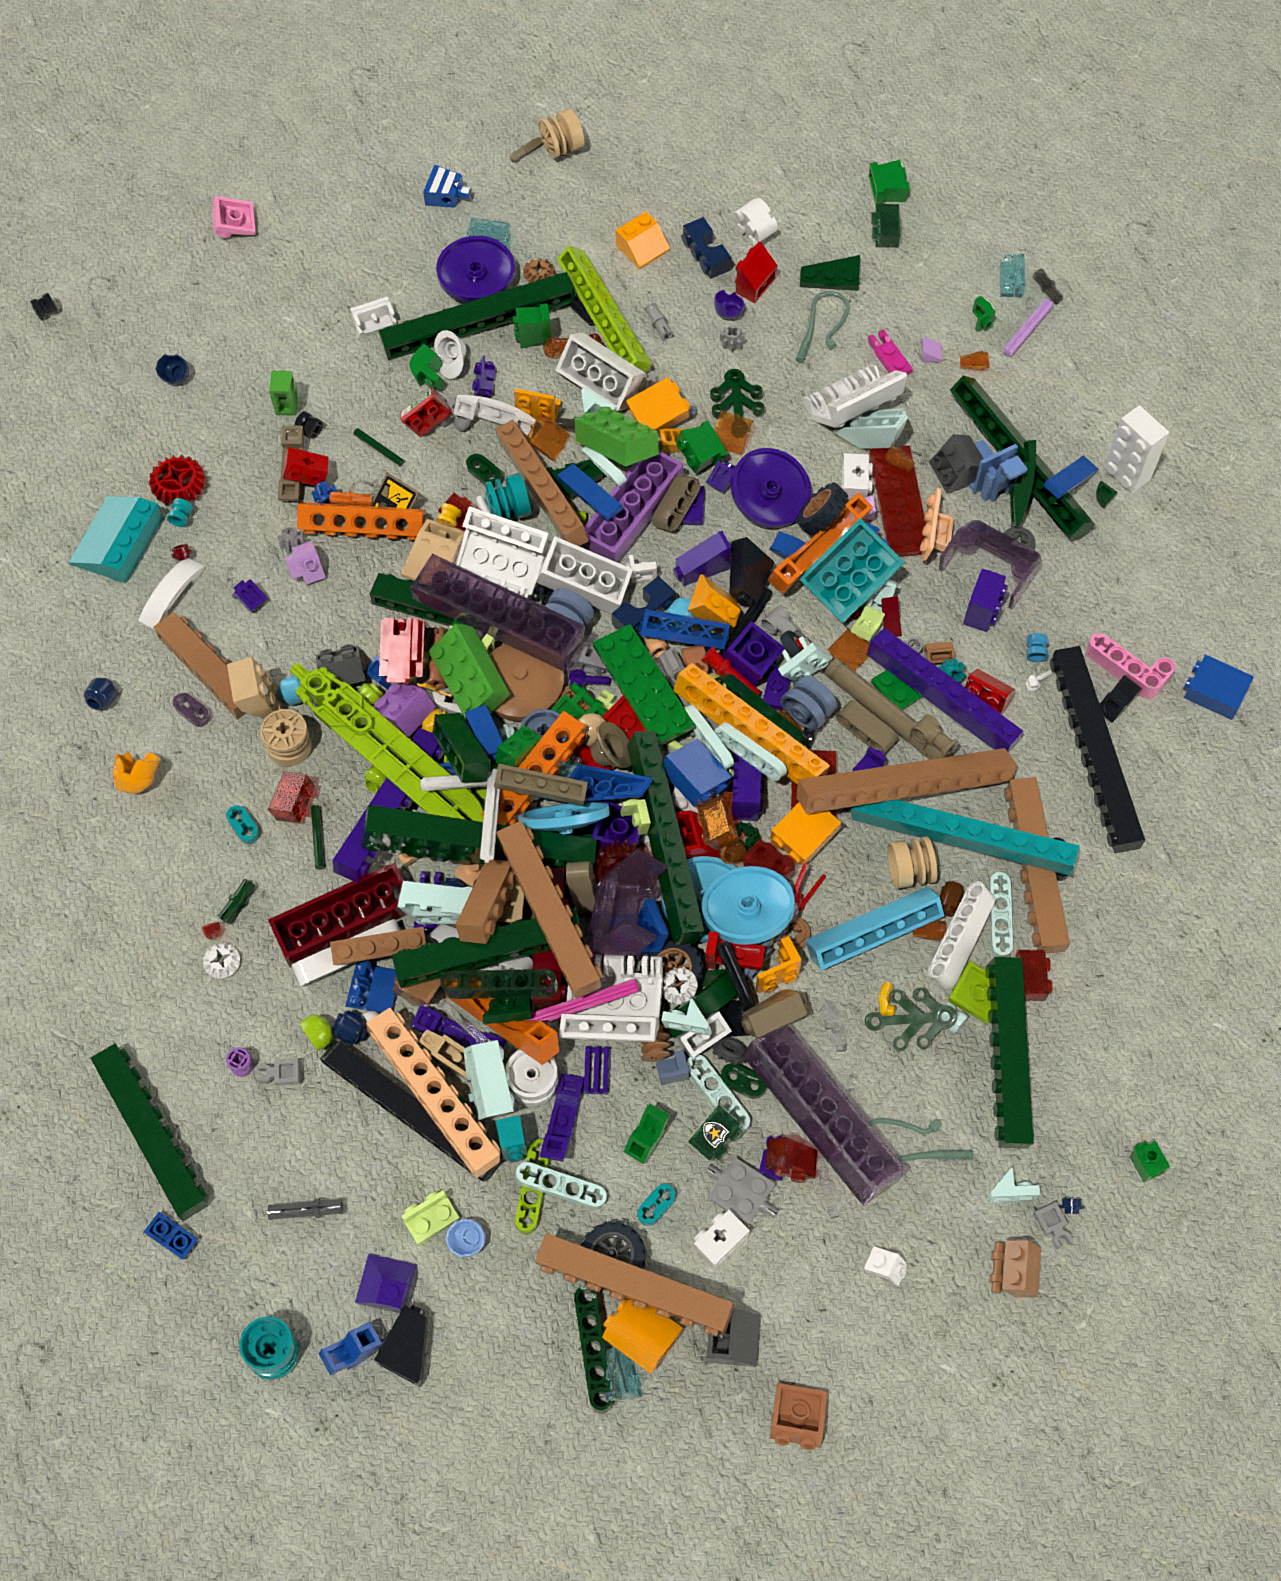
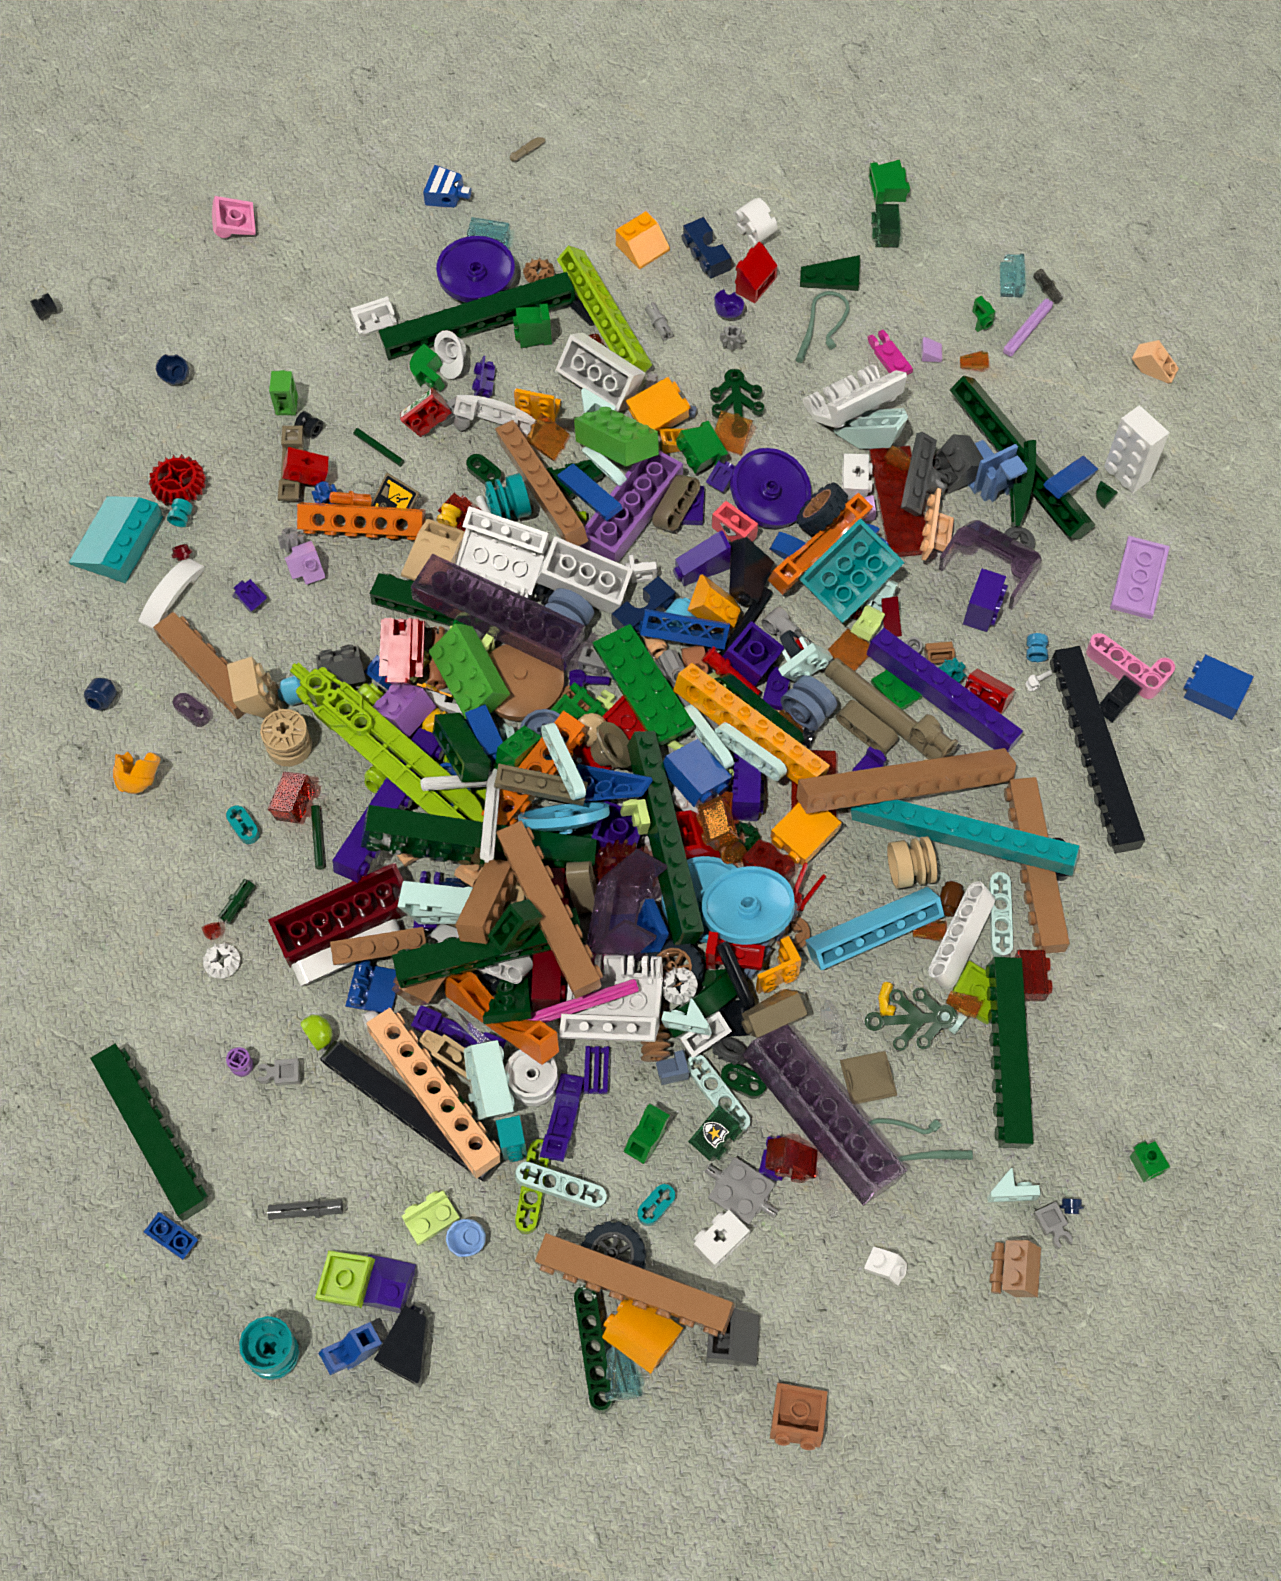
(345, 1279): none -> lime plate
(349, 1027): dark blue head -> none
(490, 977): clear green beam -> none
(515, 926): none -> dark green brick
(554, 346): clear orange cone -> none
(561, 133): tan wheel -> none
(563, 761): none -> light aqua beam
(734, 523): none -> coral brick
(868, 1077): none -> dark tan piece
(922, 475): none -> dark grey plate
(963, 1003): none -> clear orange cone
(1139, 577): none -> lavender tile
(1155, 361): none -> light nougat slope

